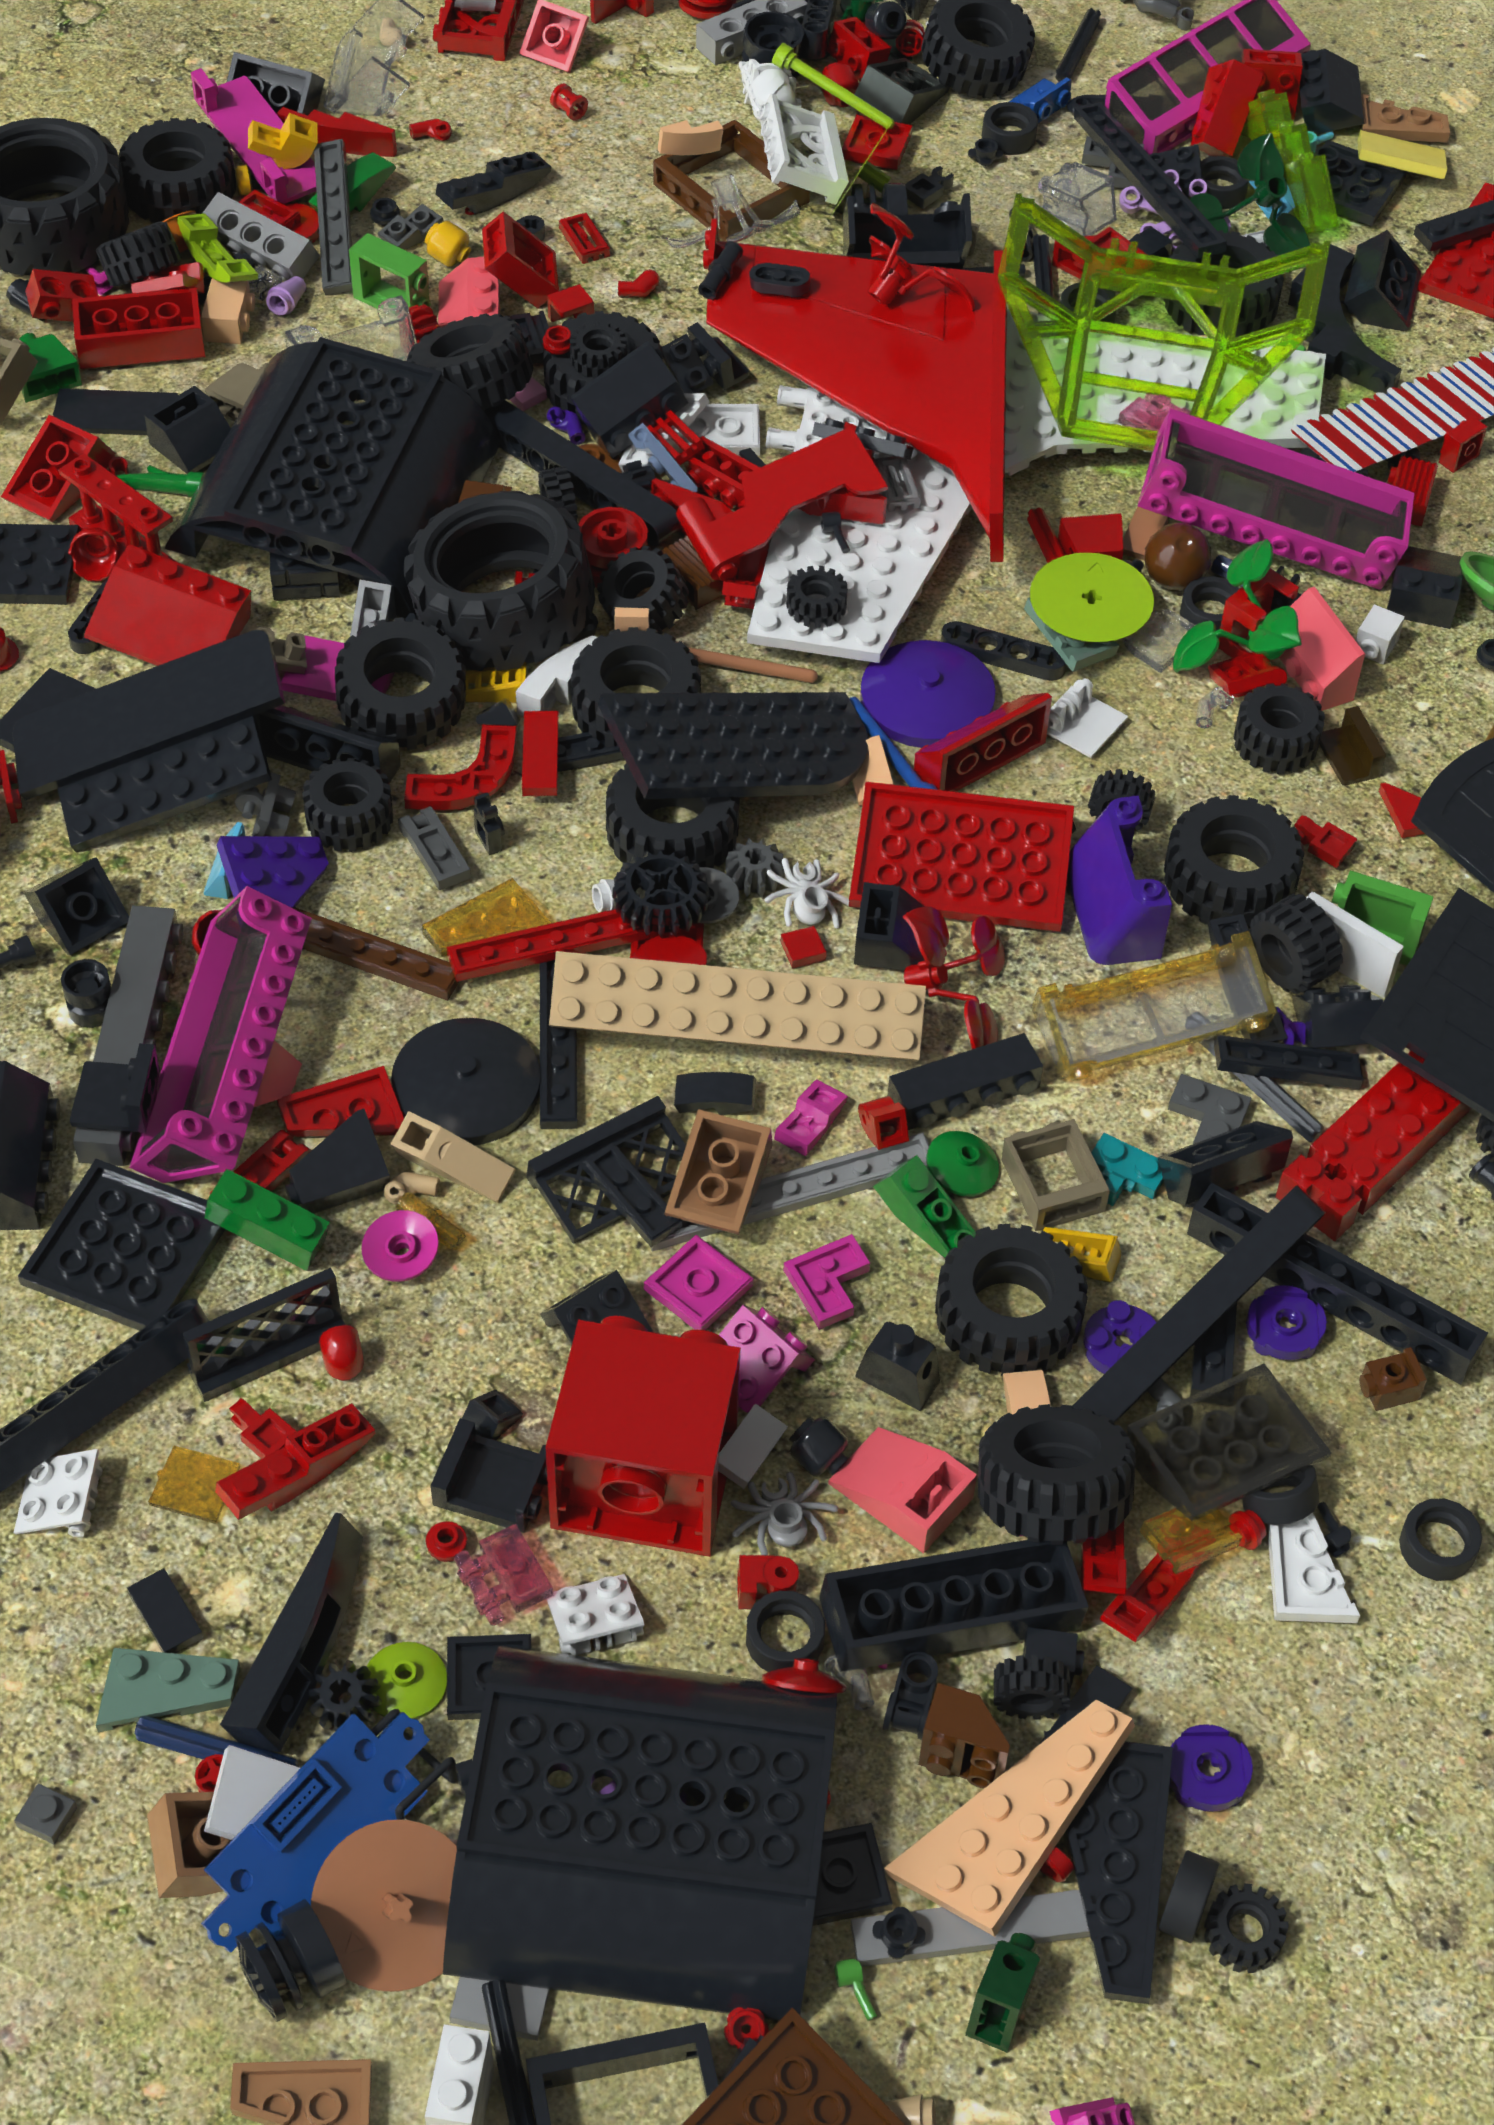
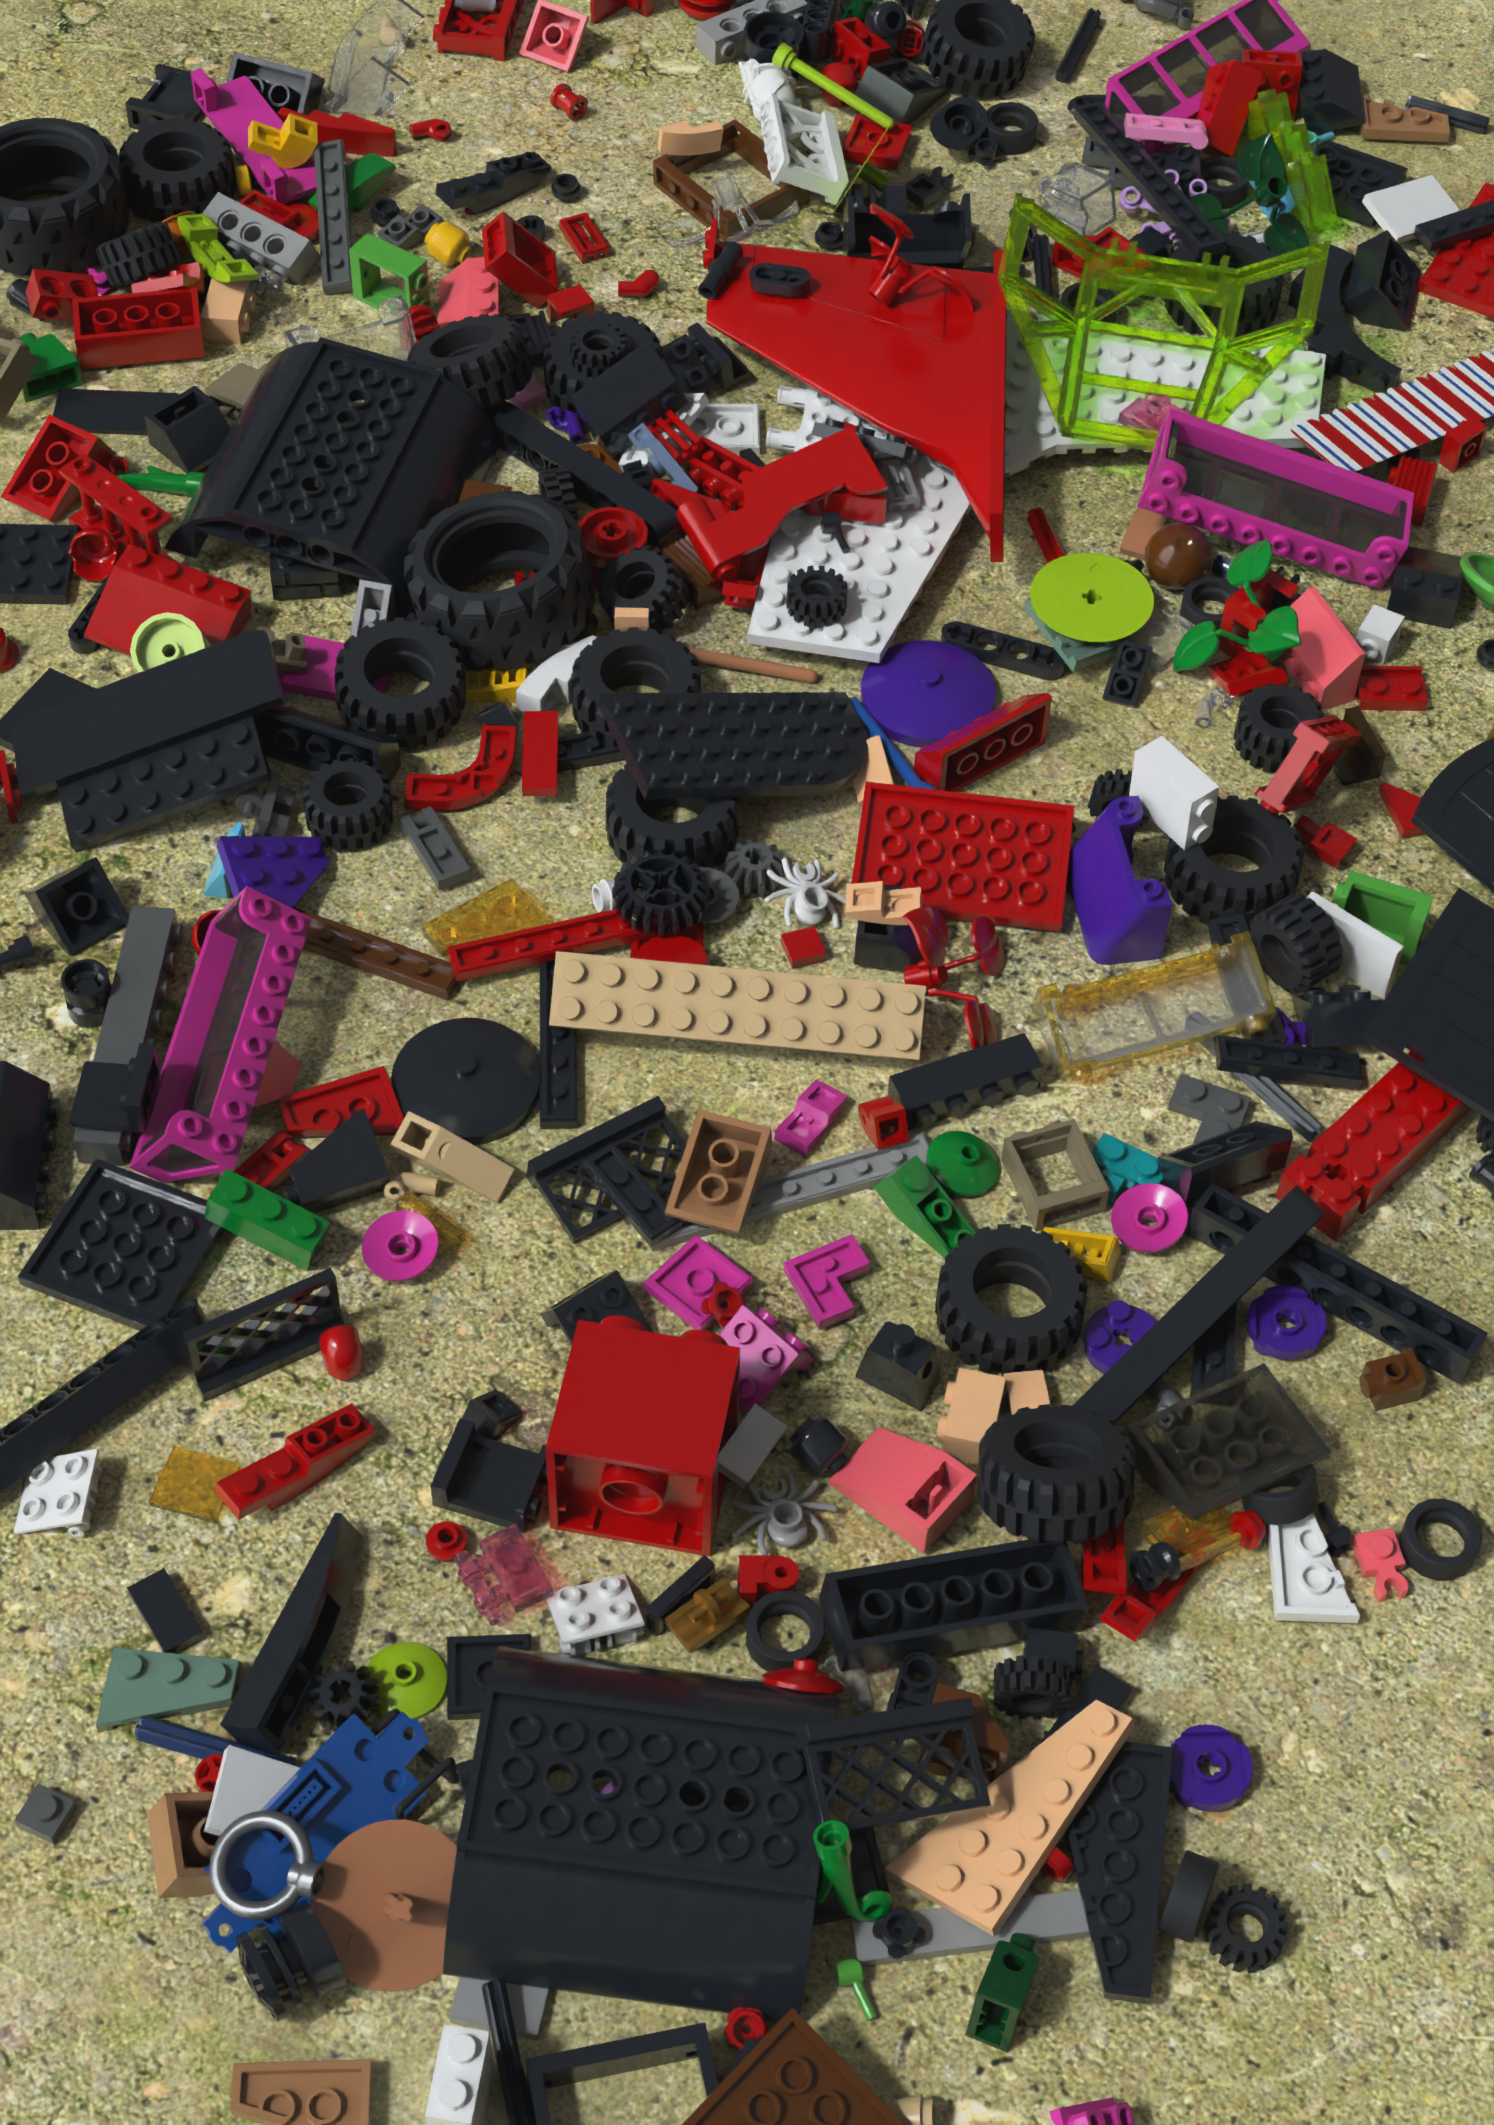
(161, 637): none -> yellowish green wheel
(168, 98): none -> black panel
(260, 1433): red plate -> none
(284, 296): lavender cone -> none
(304, 1877): none -> flat silver piece
(488, 824): black plate -> none
(557, 340): red plate -> none
(565, 187): none -> black plate
(697, 1577): none -> black tile
(707, 1615): none -> pearl gold hips
(718, 1090): black slope -> none
(726, 1294): none -> red plate
(829, 235): none -> black plate
(834, 1850): none -> green plant
(876, 905): none -> light nougat slope
(887, 1727): none -> black fence
(959, 123): none -> black piece
(973, 1408): none -> light nougat brick
(1046, 97): blue bracket -> none
(1083, 720): white hinge -> none
(1092, 535): red torso -> none
(1127, 673): none -> black slope
(1145, 1204): none -> dark pink dish
(1155, 1566): none -> black wheel
(1166, 130): none -> bright pink plate
(1174, 792): none -> white brick
(1307, 764): none -> red fence
(1381, 1557): none -> coral plate
(1391, 688): none -> red plate
(1402, 155): light yellow tile -> none
(1407, 205): none -> white tile
(1456, 116): none -> black axle

